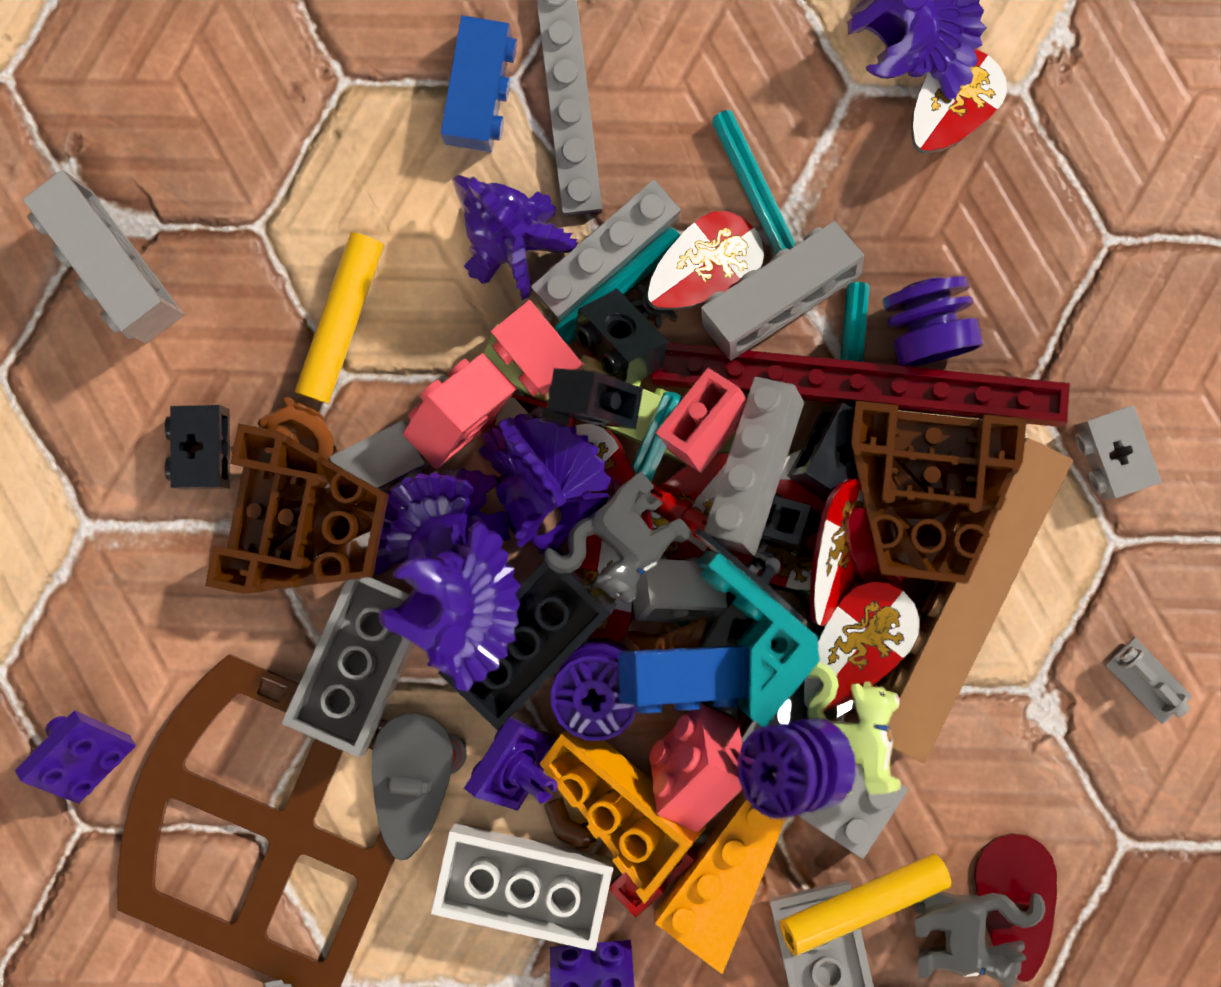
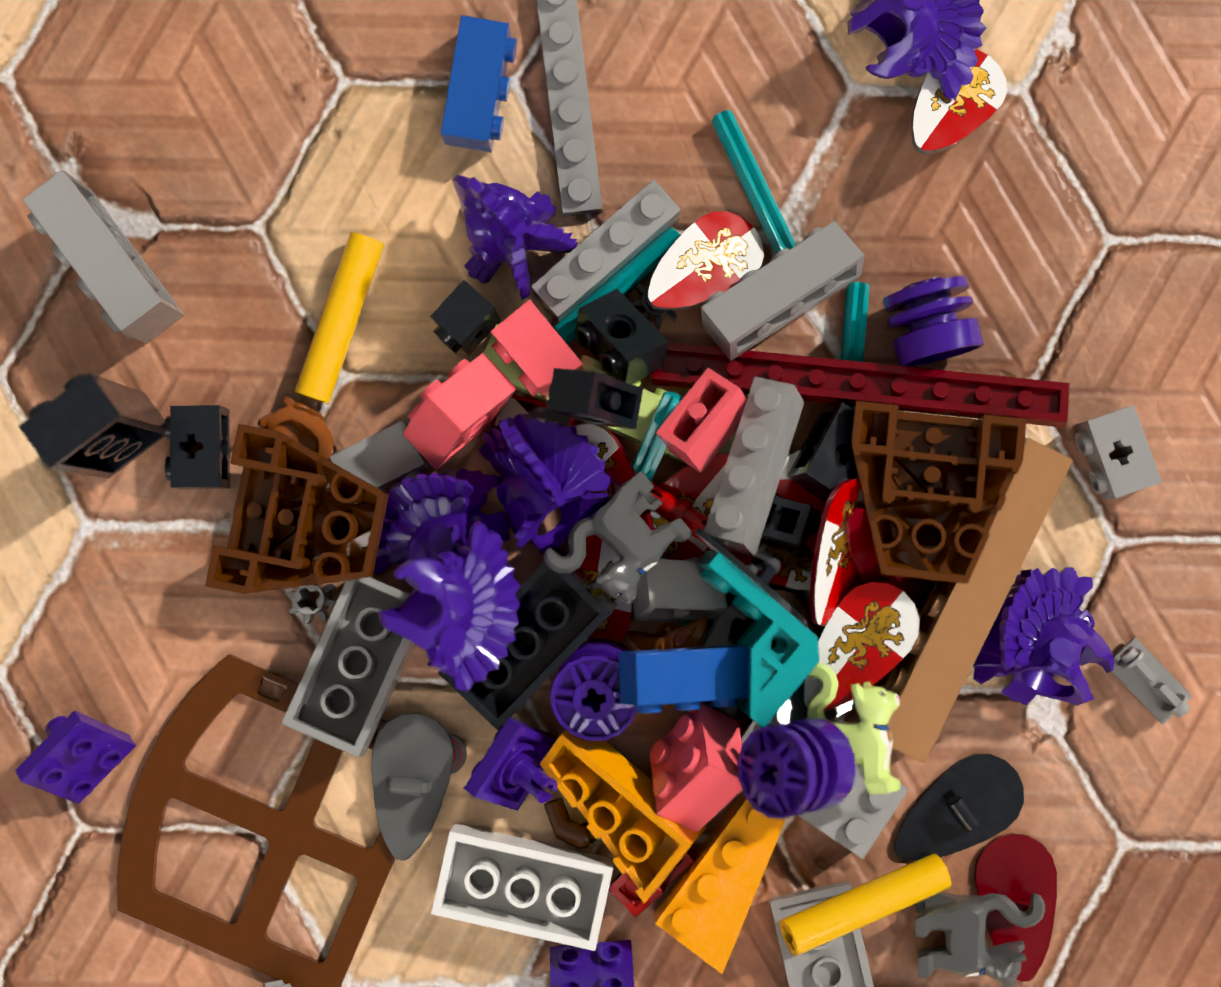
(93, 427): none -> black brick
(323, 602): none -> light grey gear
(464, 319): none -> black brick
(962, 808): none -> black shield
(1042, 635): none -> dark purple piece

